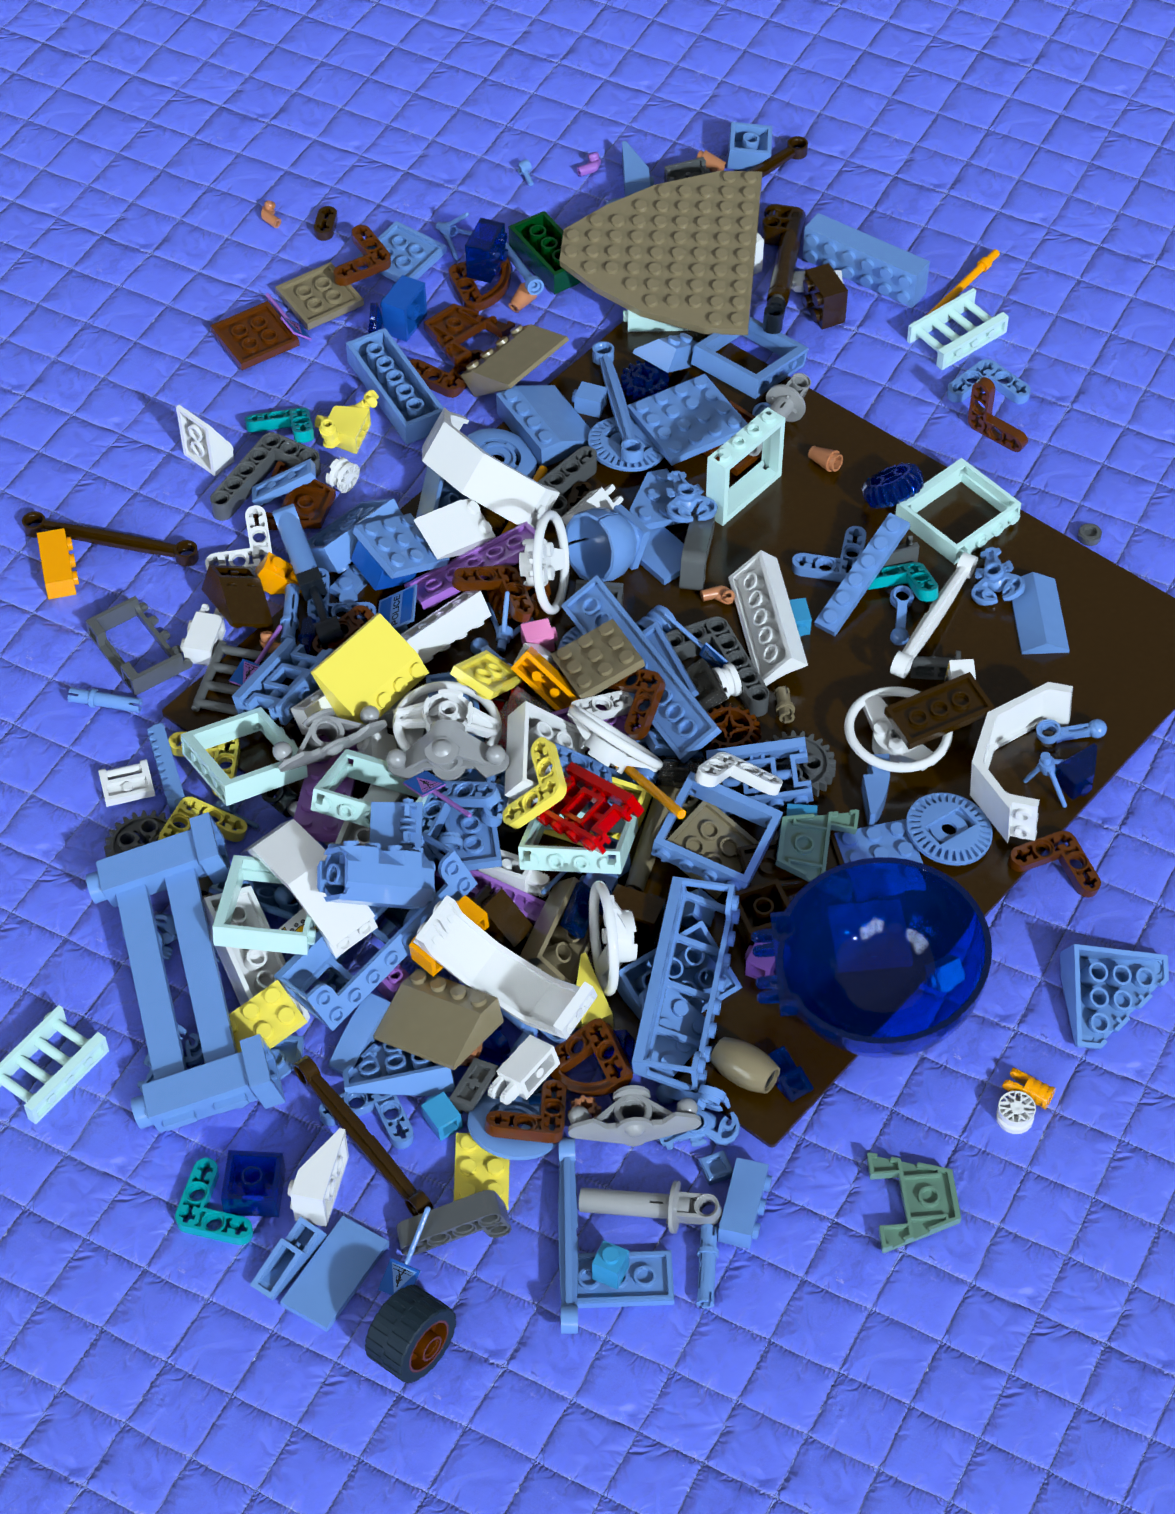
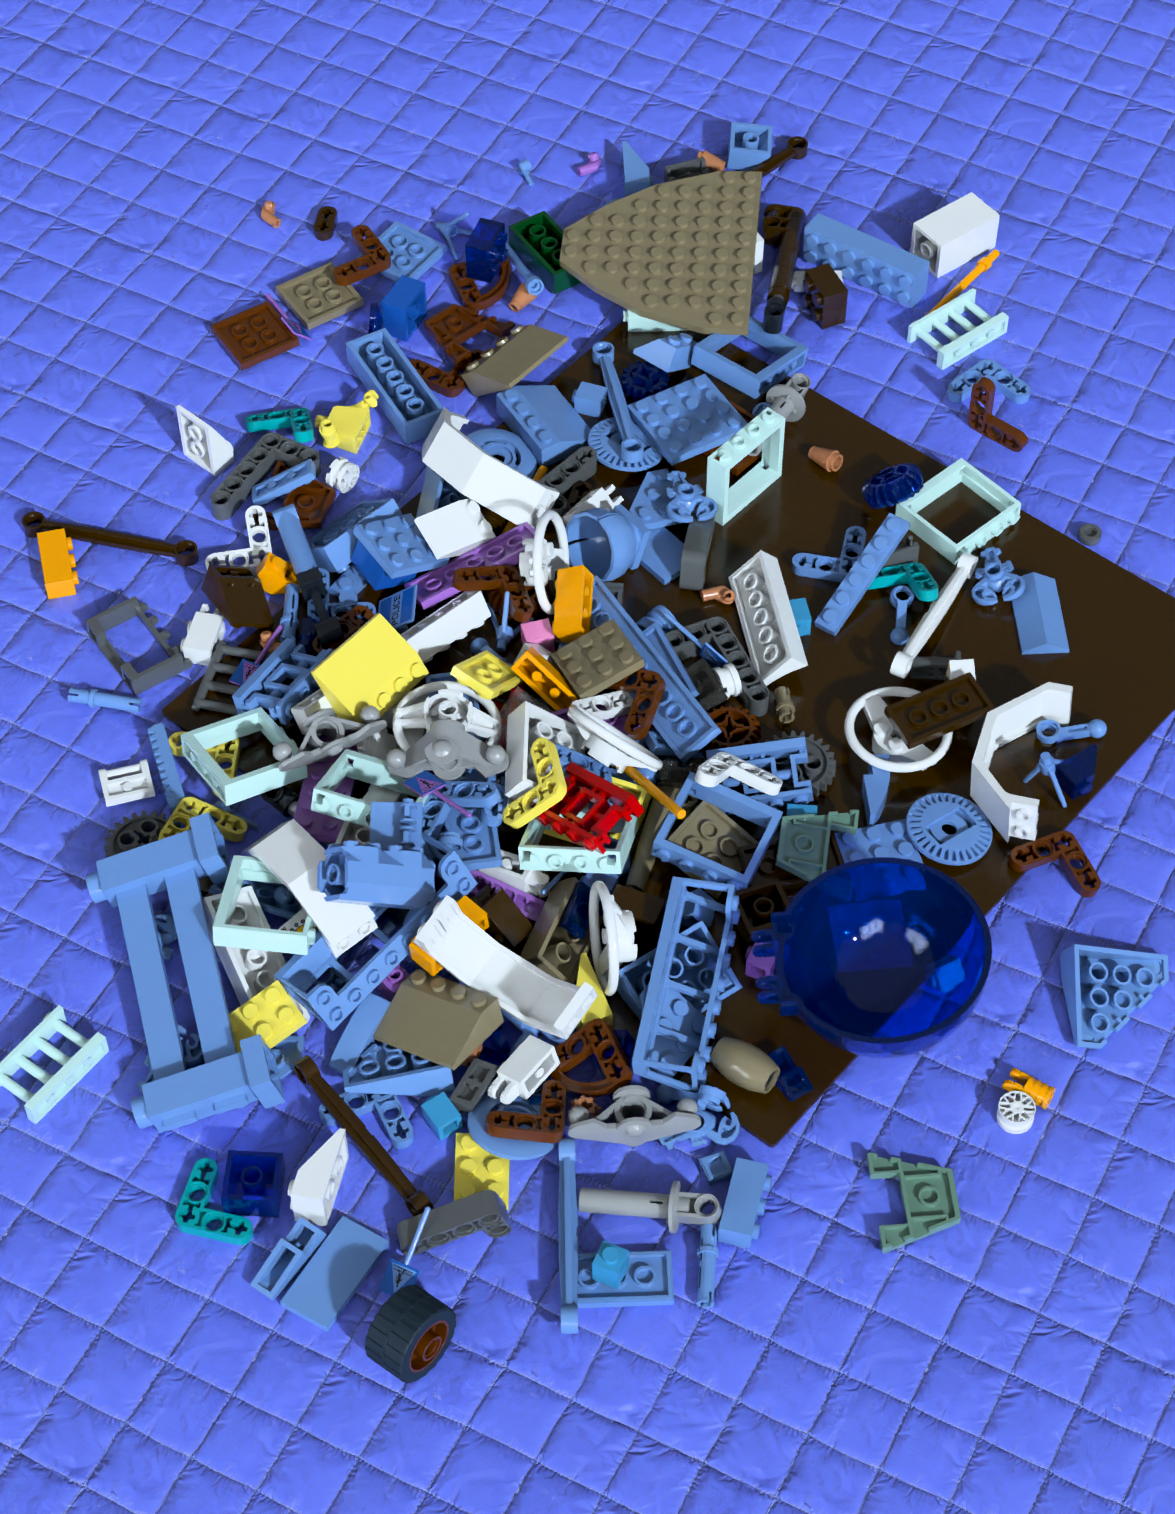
(573, 603): none -> light orange brick
(955, 234): none -> white brick

